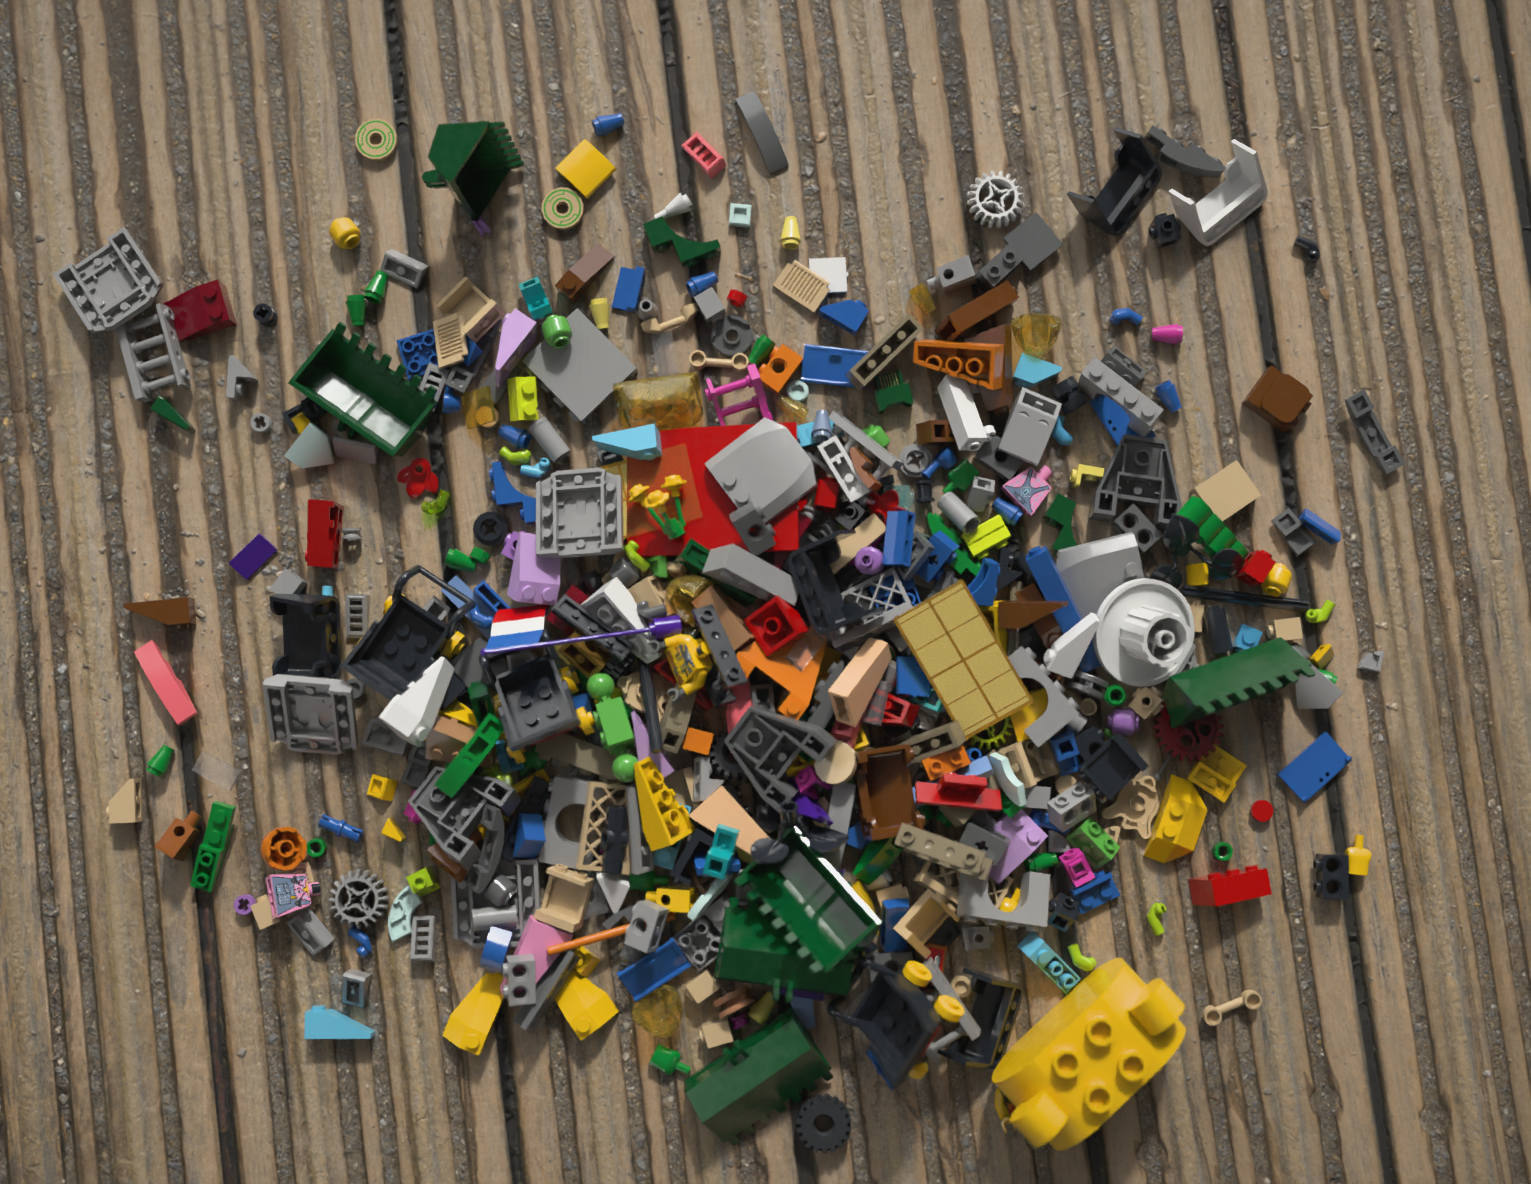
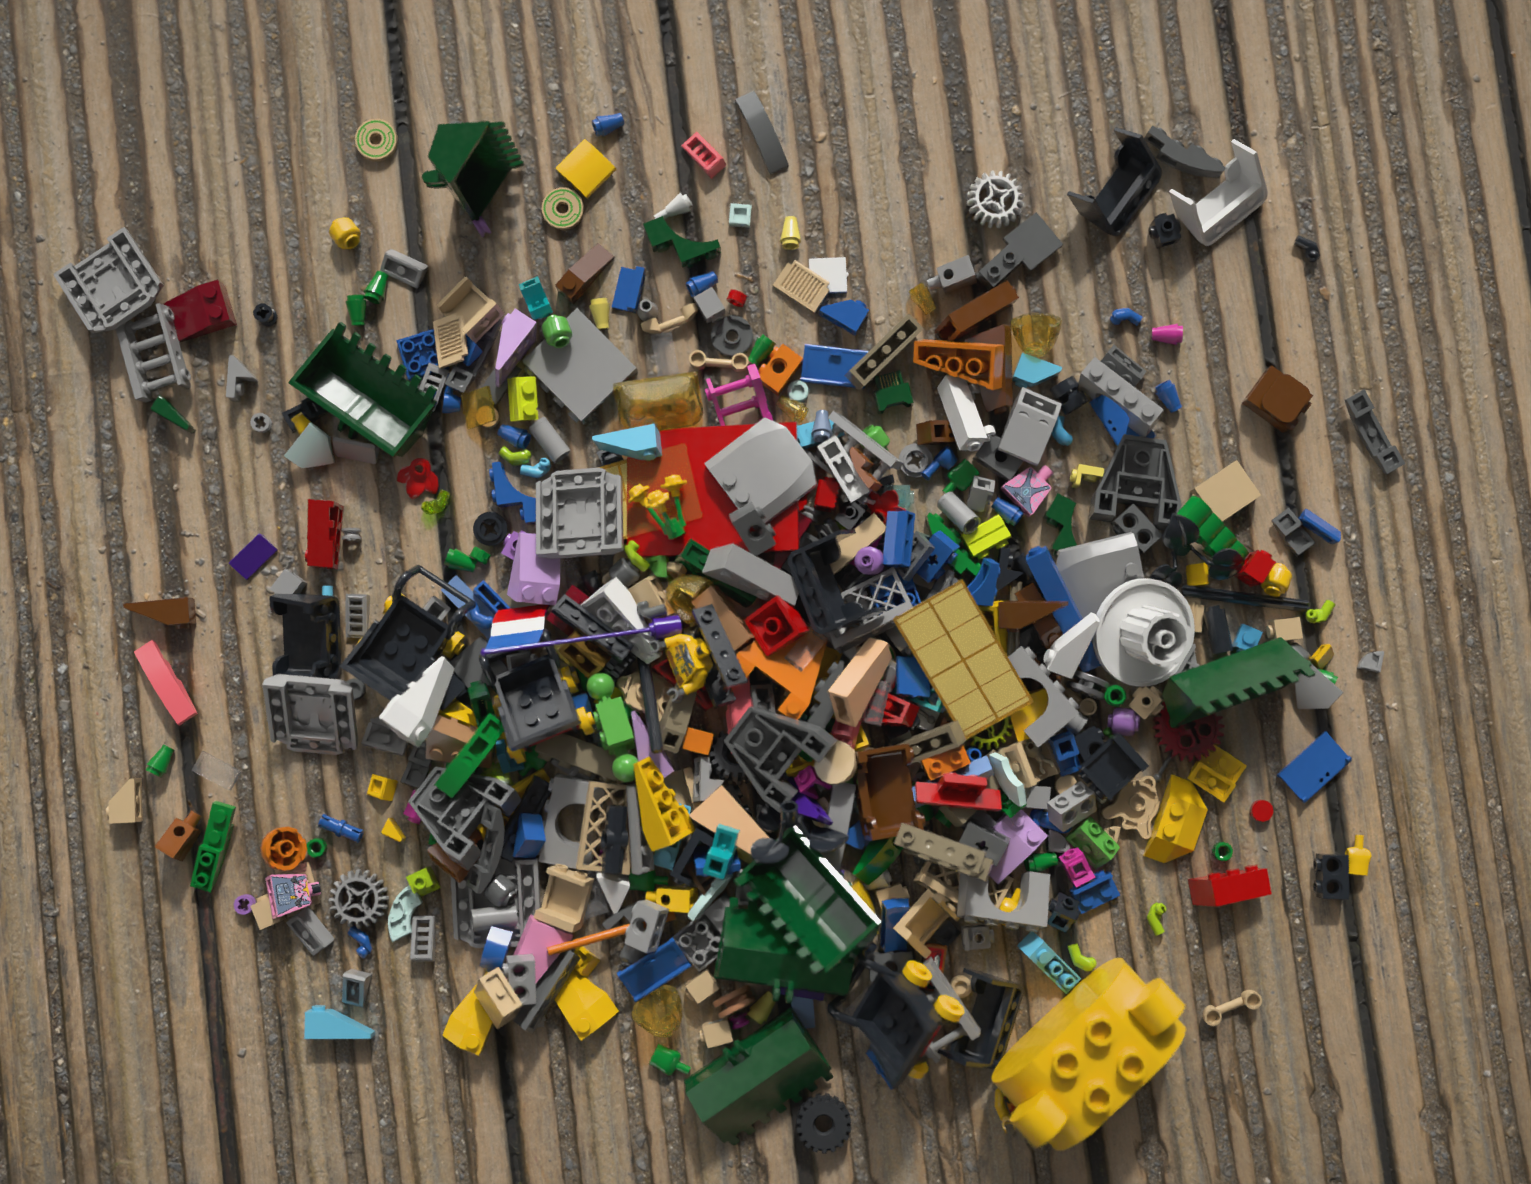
(497, 997): none -> tan panel
(924, 491): black bush -> none

